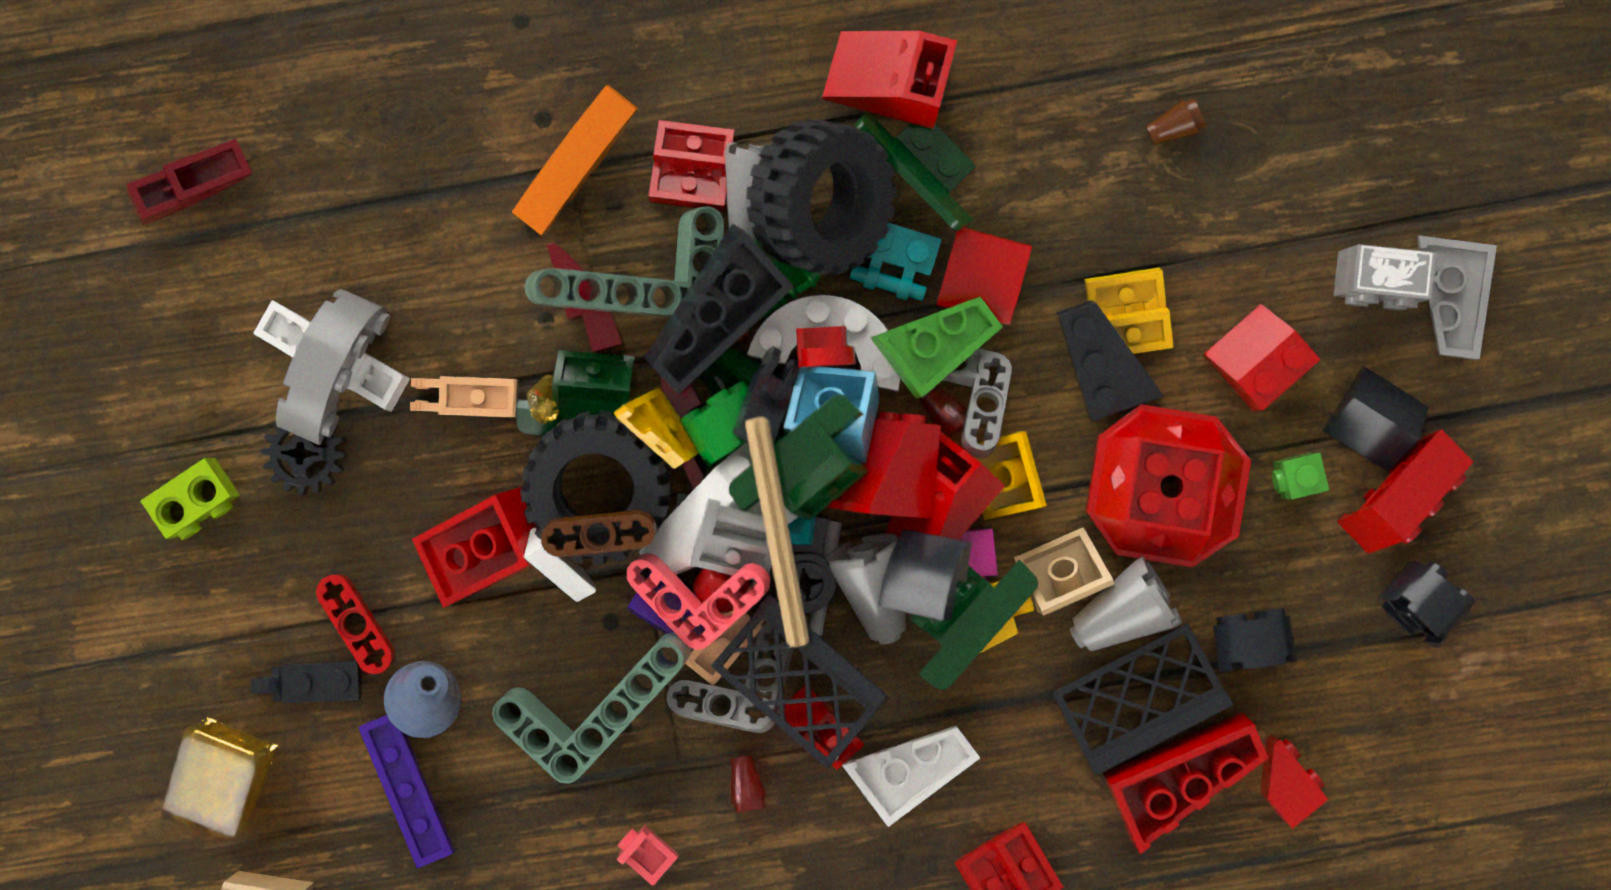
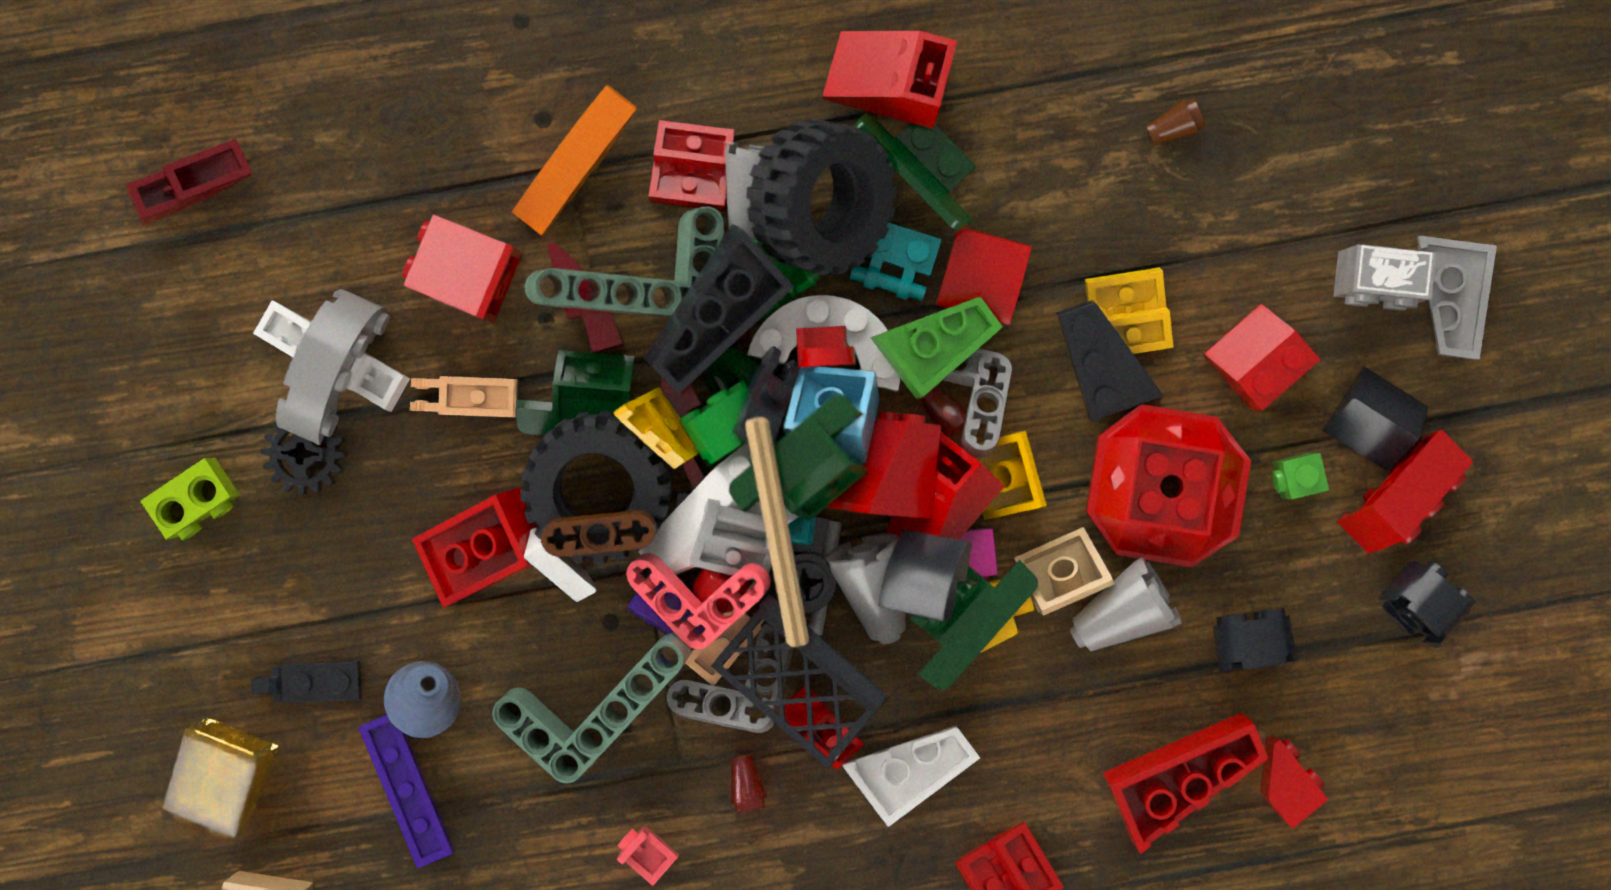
(339, 621): red beam -> none
(462, 268): none -> slope
(538, 400): clear yellow arm -> none
(1157, 729): black fence -> none

